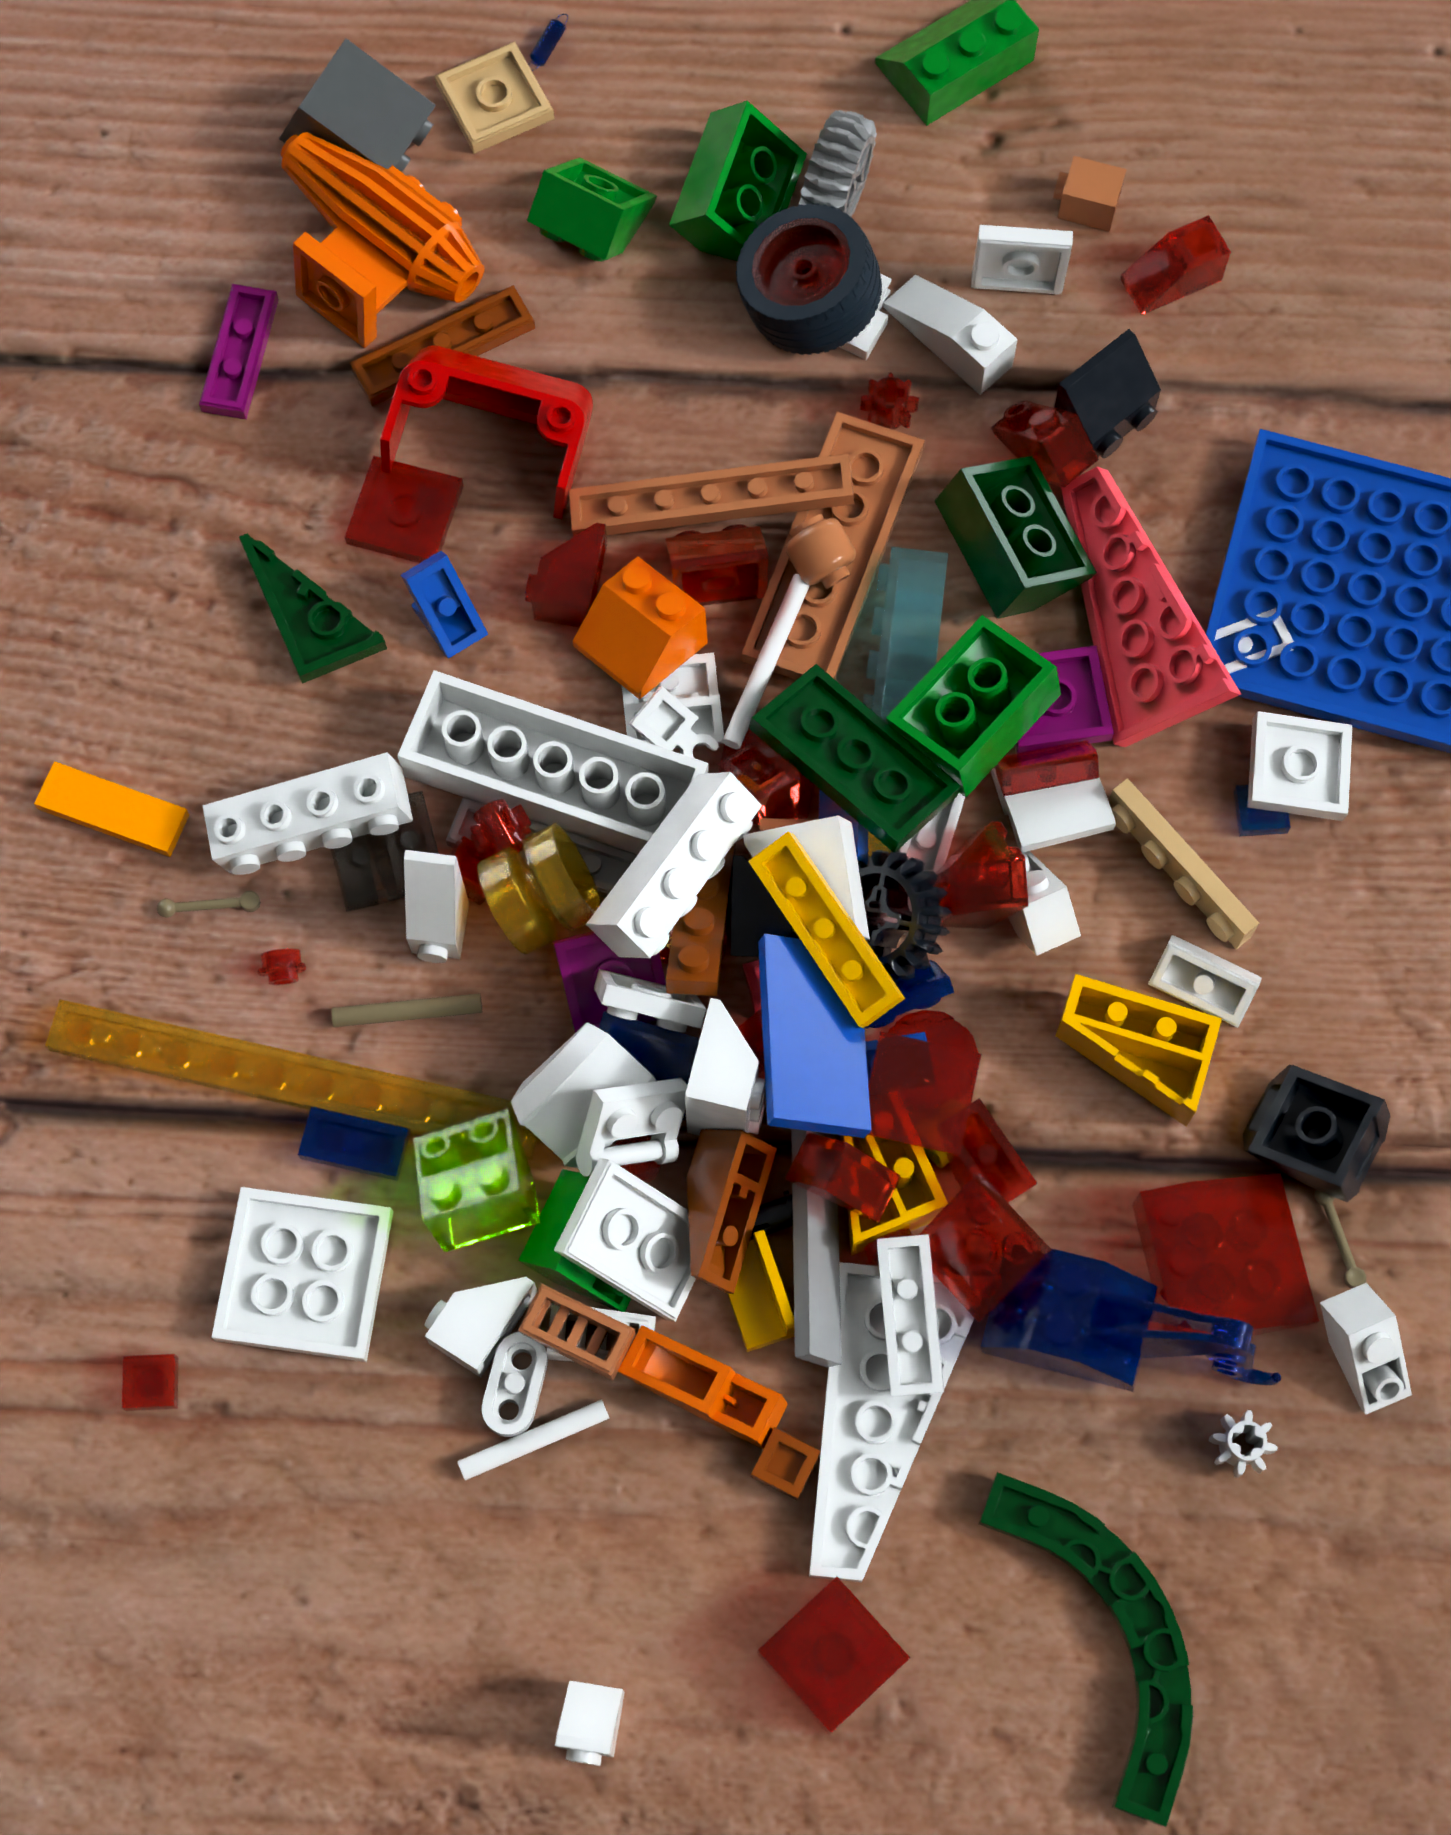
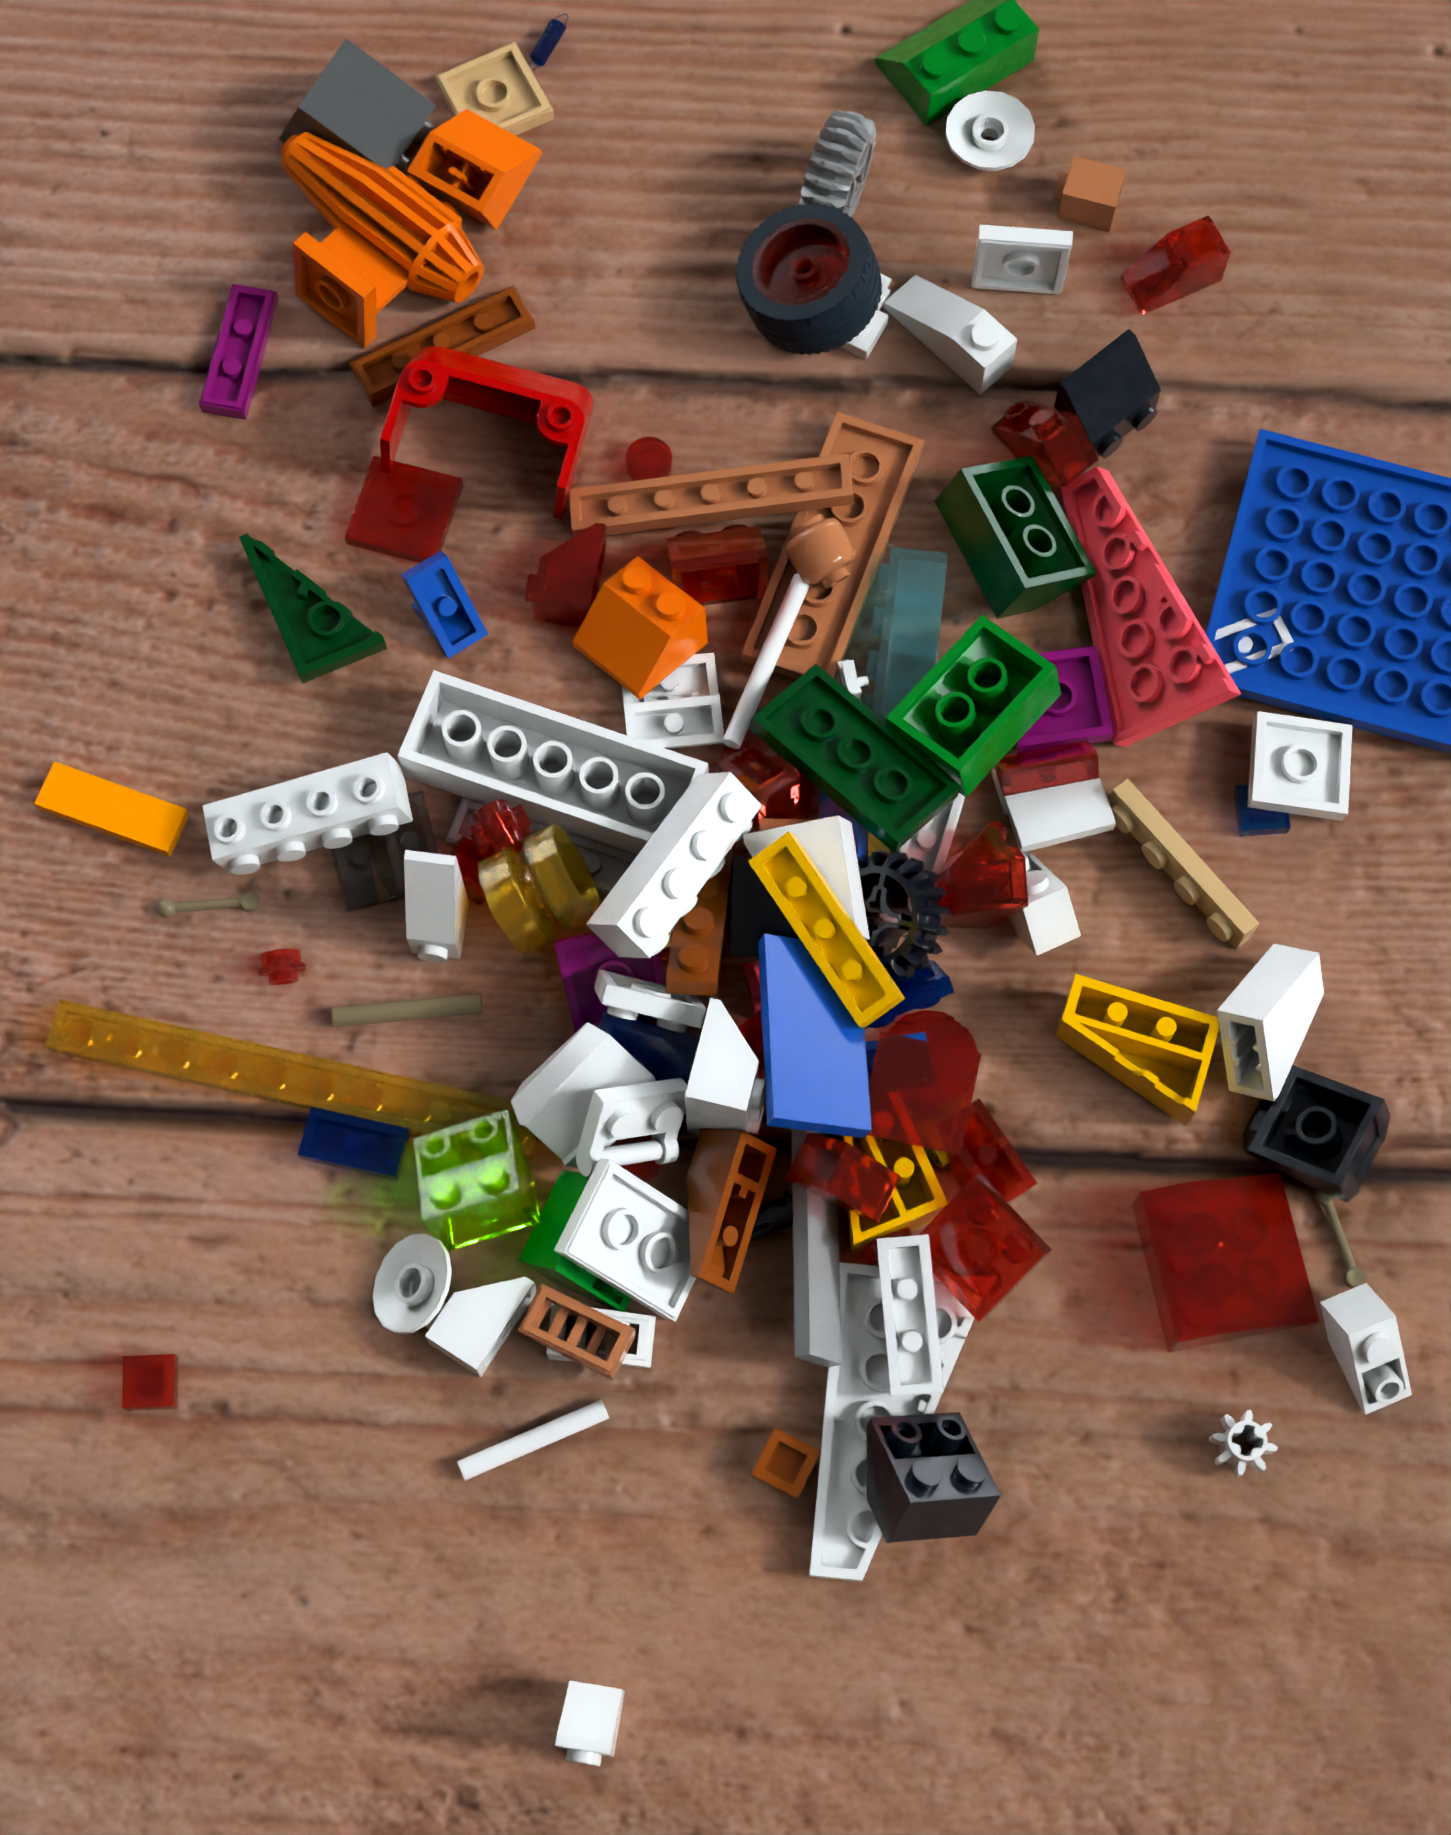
(303, 1274): white plate -> none
(412, 1283): none -> white dish
(475, 166): none -> orange slope
(514, 1385): white plate -> none
(589, 208): green slope -> none
(648, 459): none -> clear red tile
(668, 724): white plate -> none
(703, 1387): orange slope -> none
(736, 180): green slope -> none
(760, 1298): yellow panel -> none
(832, 1655): clear red brick -> none
(849, 678): none -> white piece
(893, 391): clear red gear -> none
(926, 1478): none -> black slope
(993, 116): none -> white dish
(1096, 1321): clear blue slope -> none
(1144, 1619): dark green plate -> none
(1205, 981): white slope -> none
(1269, 1019): none -> white slope

